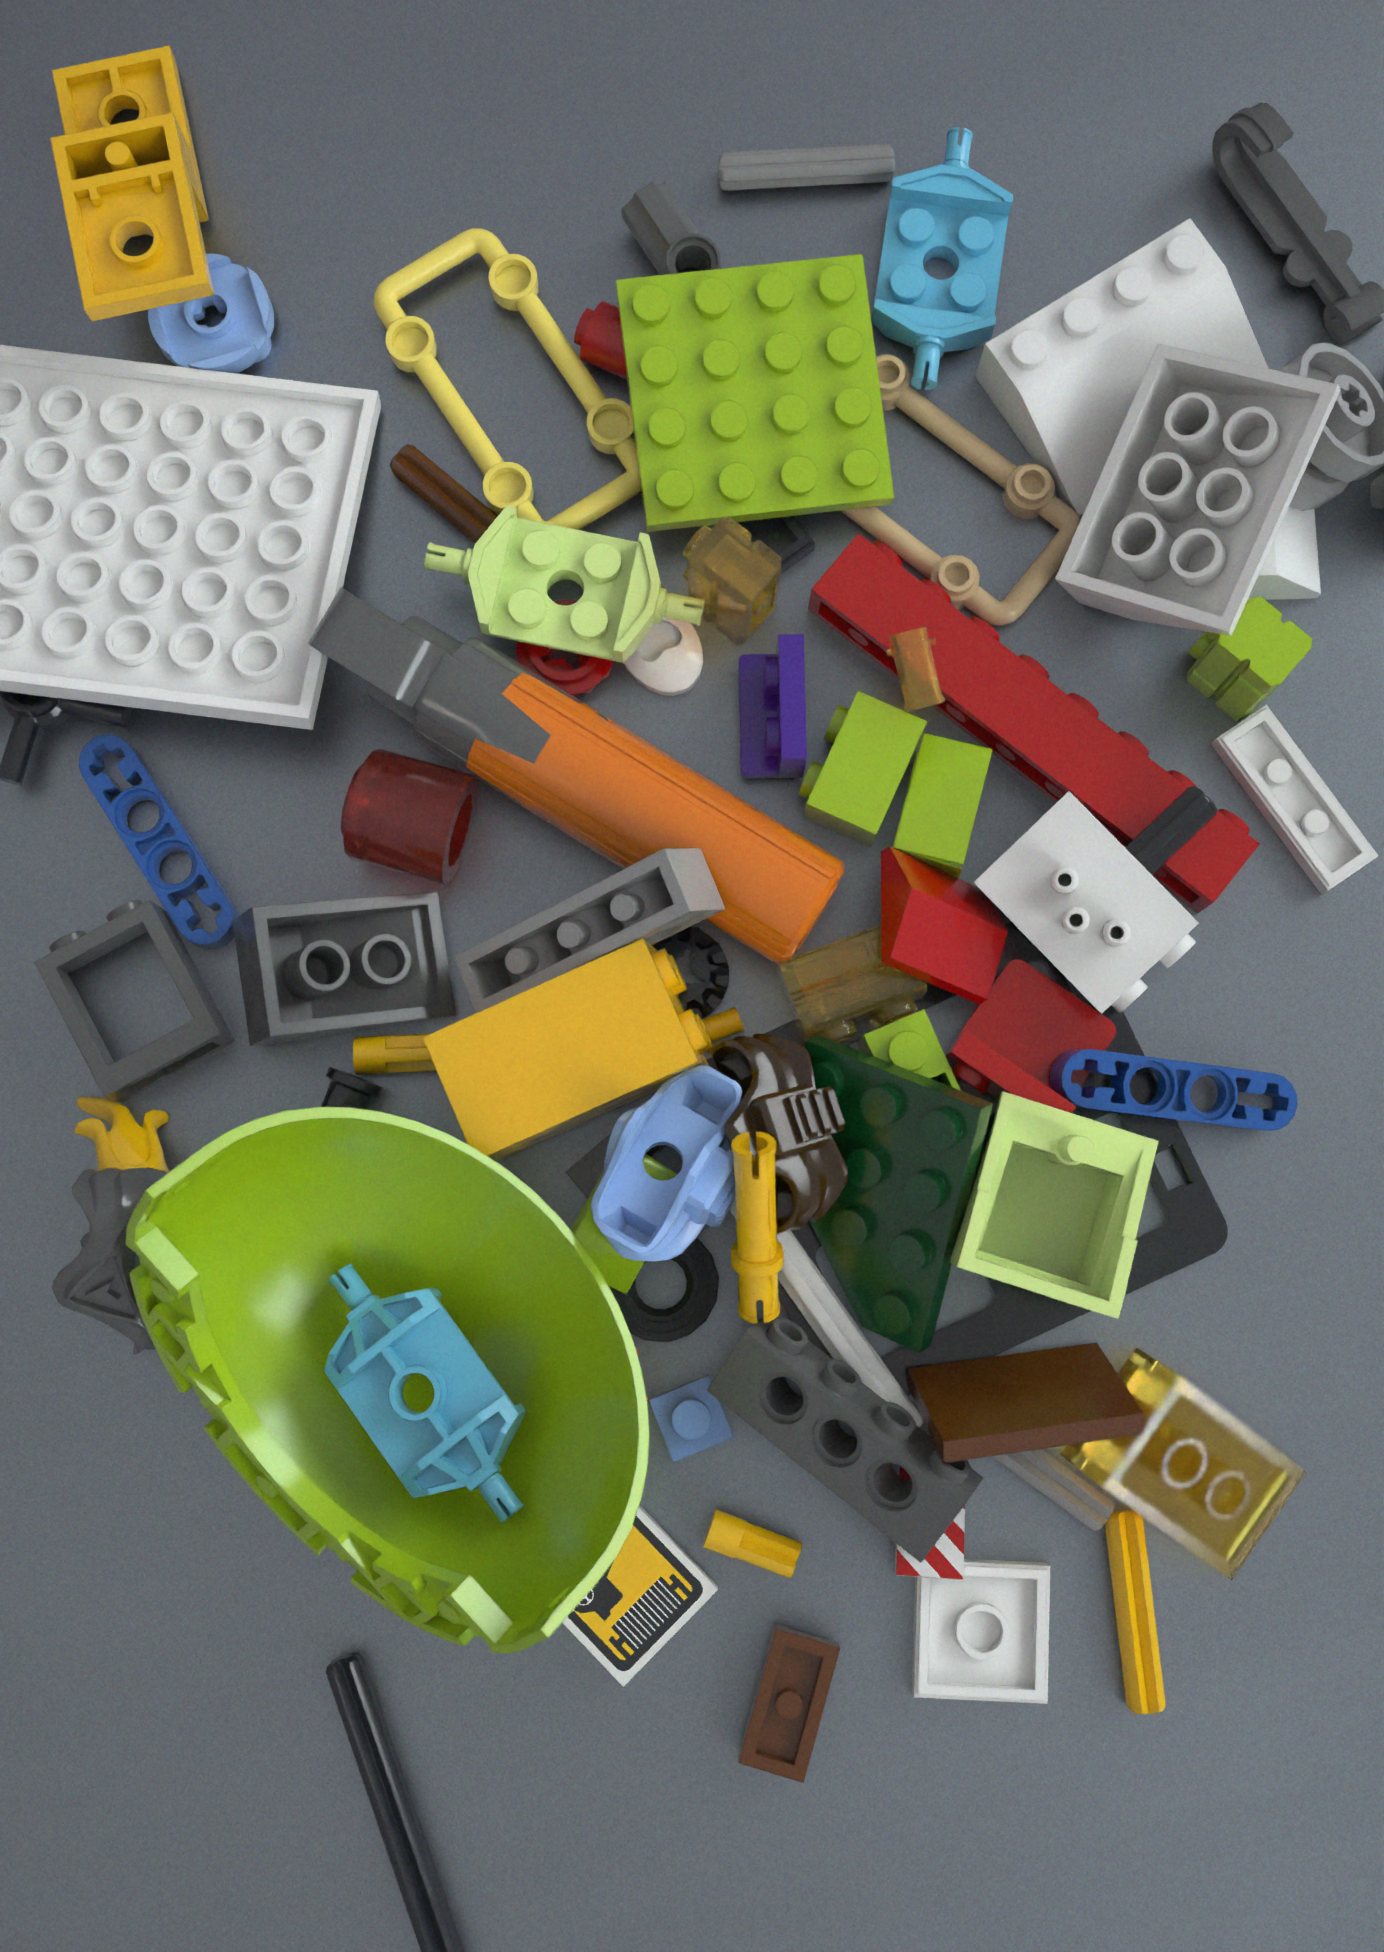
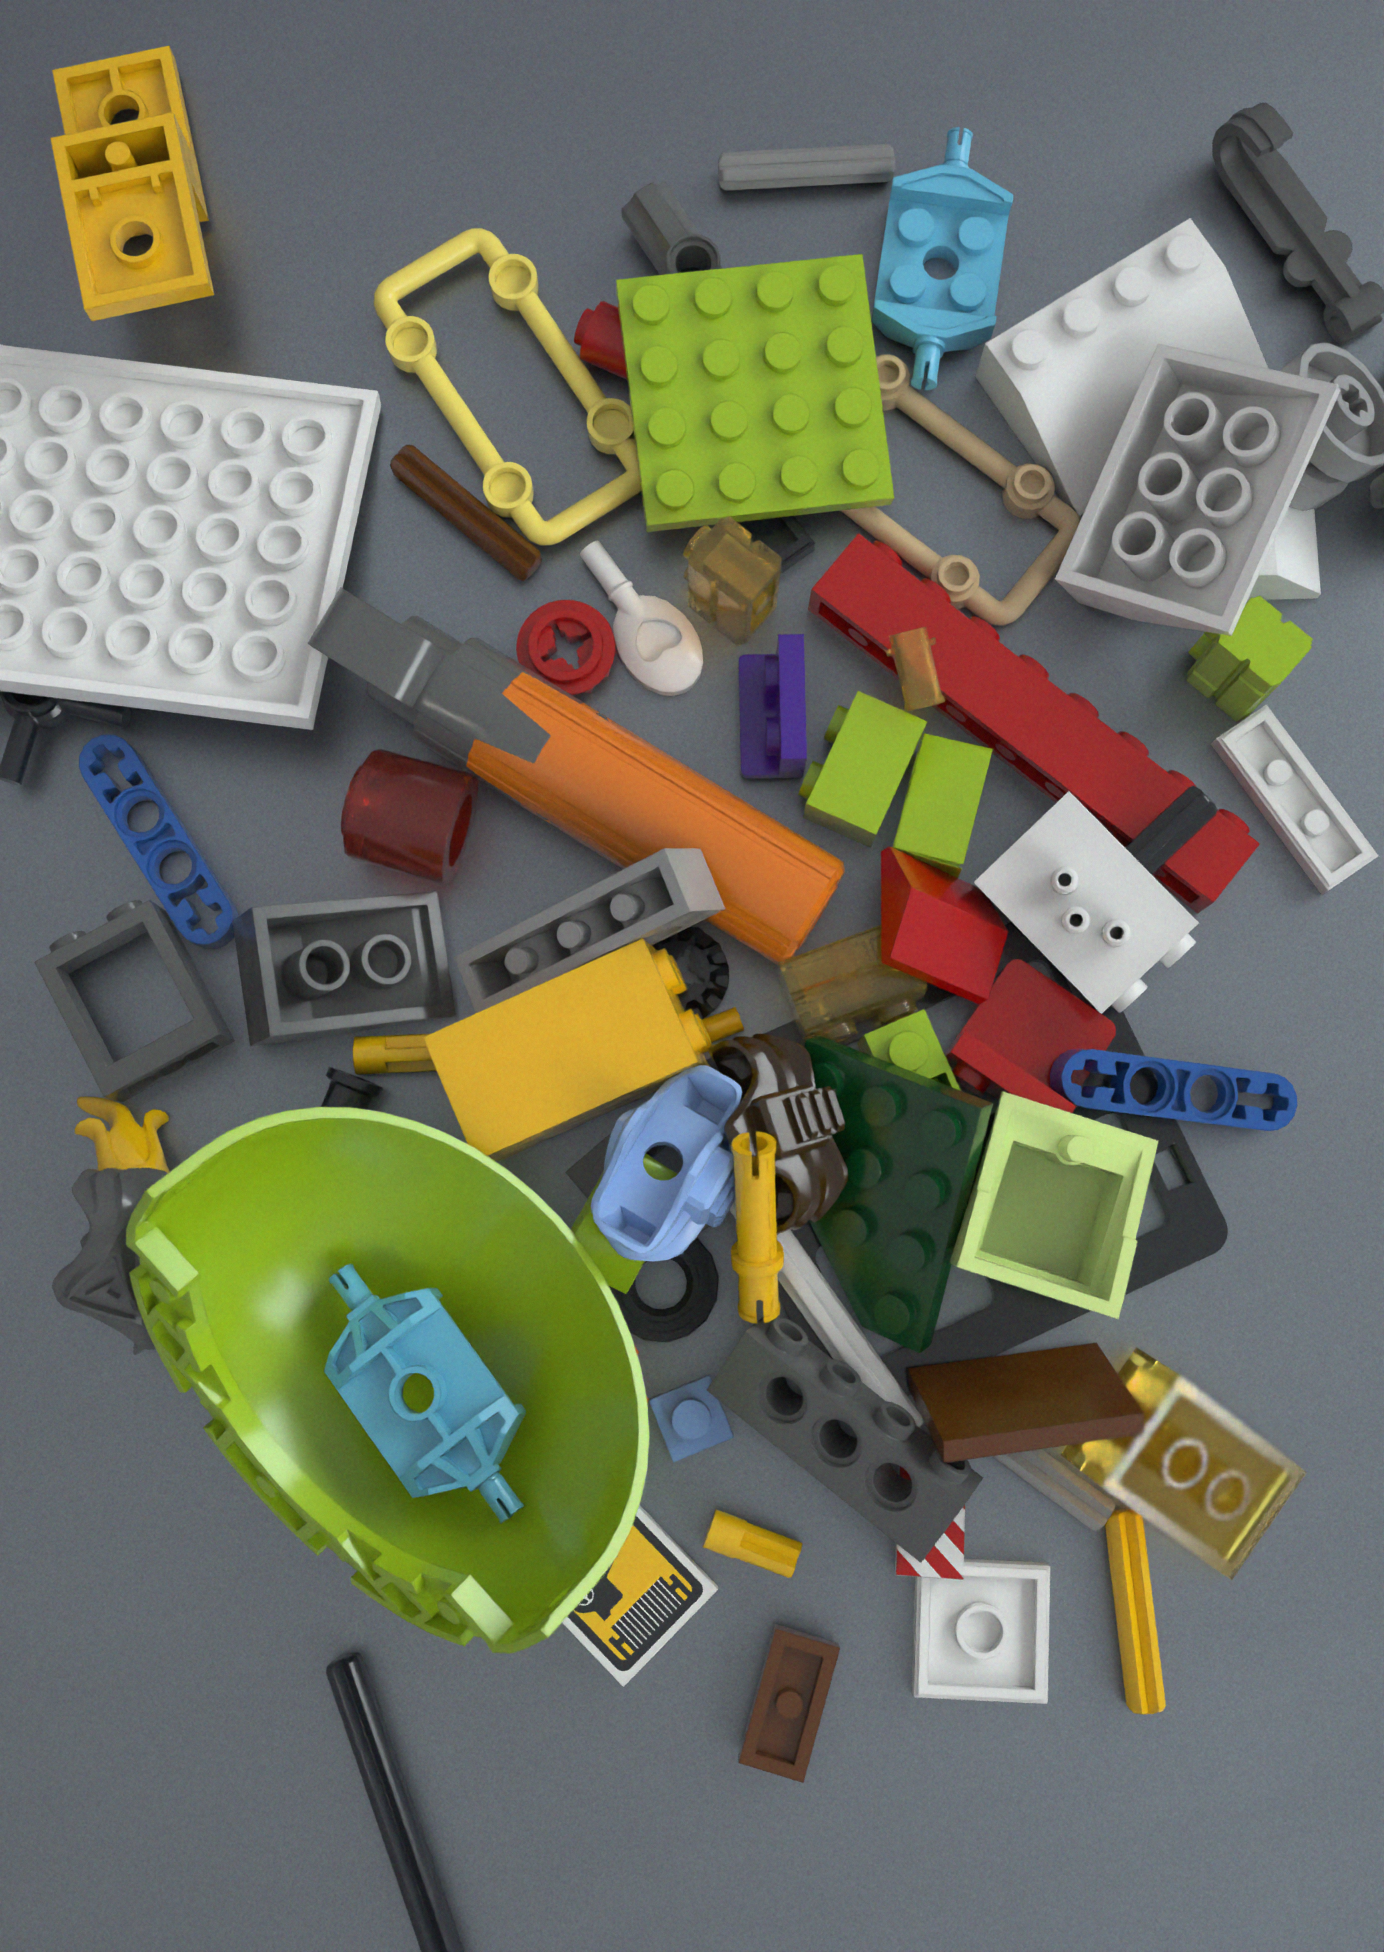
(232, 344): light blue plate -> none
(522, 560): yellowish green plate -> none

